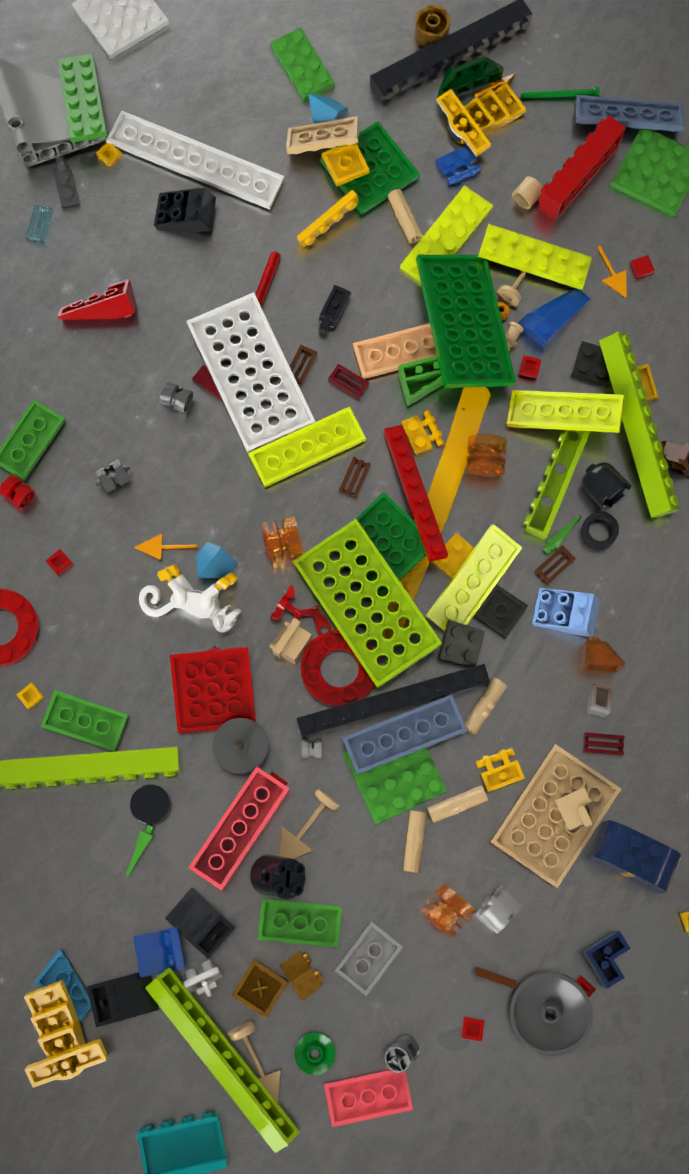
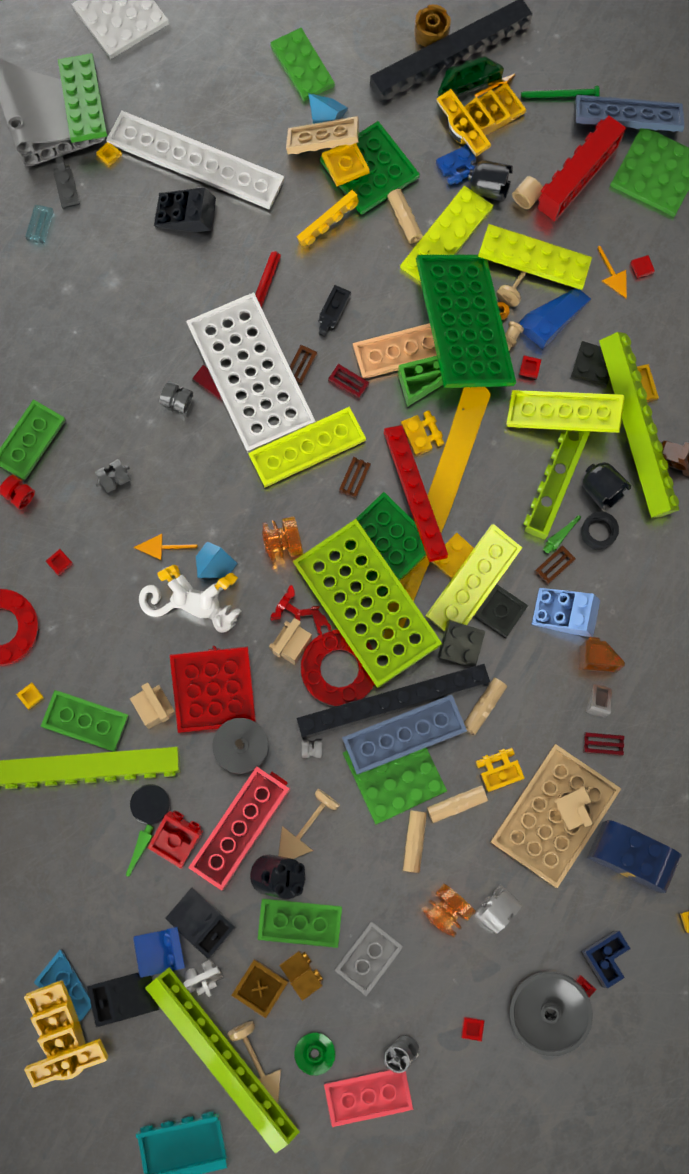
(112, 304): red wedge -> none
(152, 705): none -> tan plate
(175, 838): none -> red plate
(486, 455): clear orange wheel -> none
(491, 179): none -> black cylinder
(495, 977): reddish brown tile -> none

